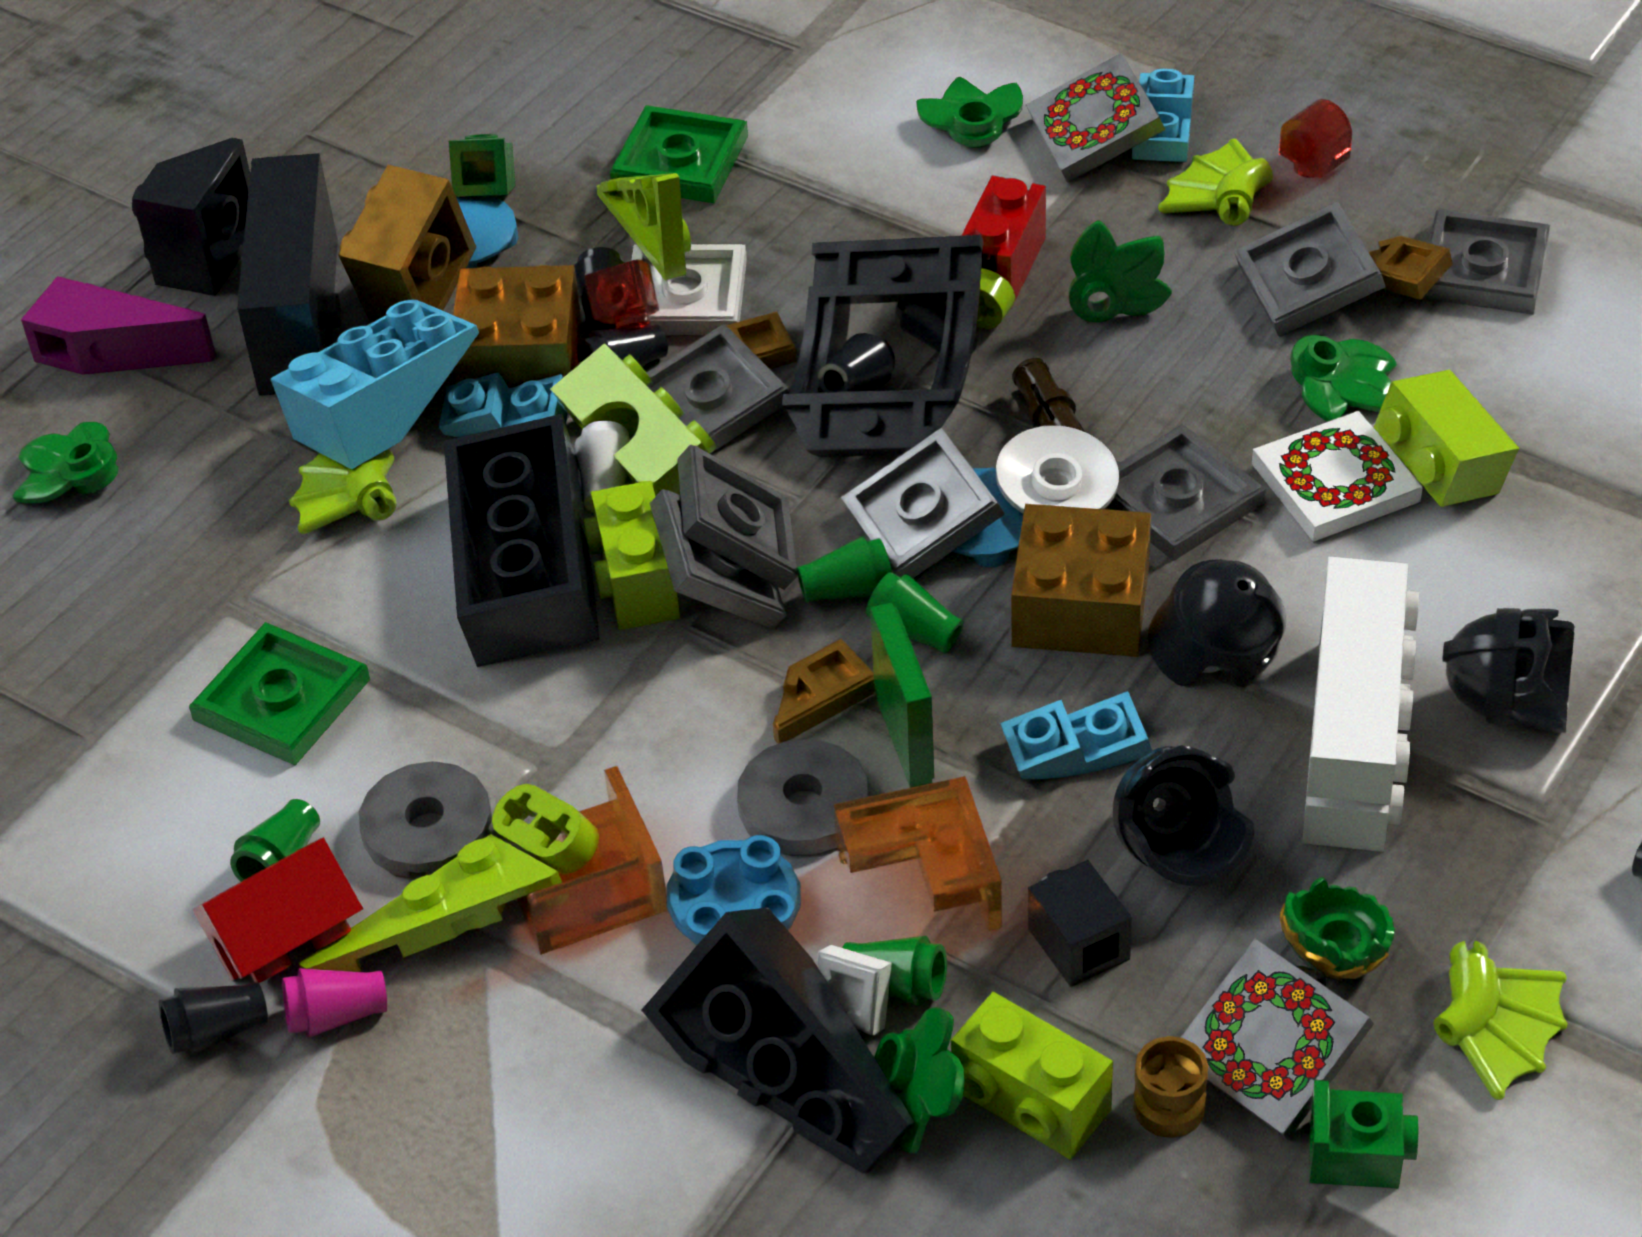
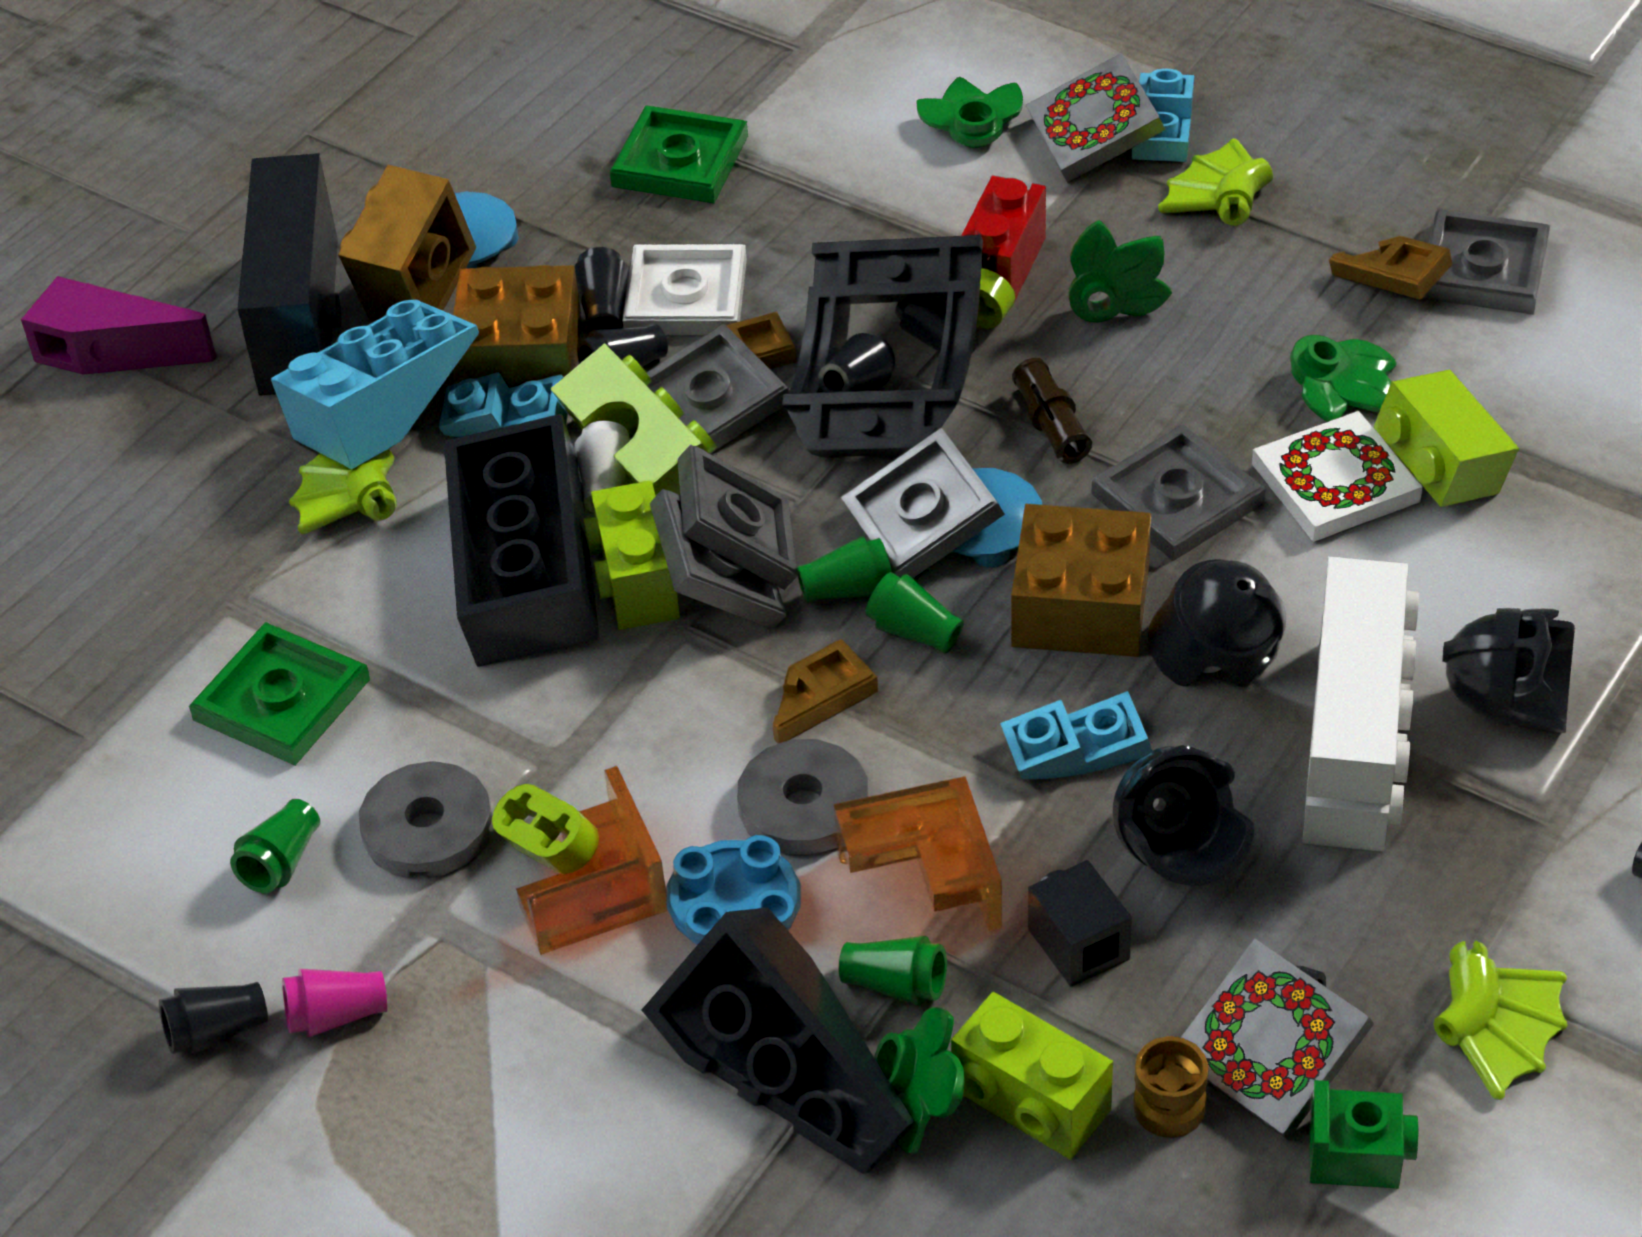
(61, 462): green plate -> none
(195, 216): black slope -> none
(278, 911): red brick -> none
(441, 905): lime wing -> none
(481, 165): green brick -> none
(623, 294): clear red plate -> none
(652, 217): lime wing -> none
(859, 985): white tile -> none
(902, 694): green tile -> none
(1057, 469): white dish -> none
(1309, 269): flat silver tile -> none
(1316, 139): clear red plate -> none
(1337, 929): green hair -> none

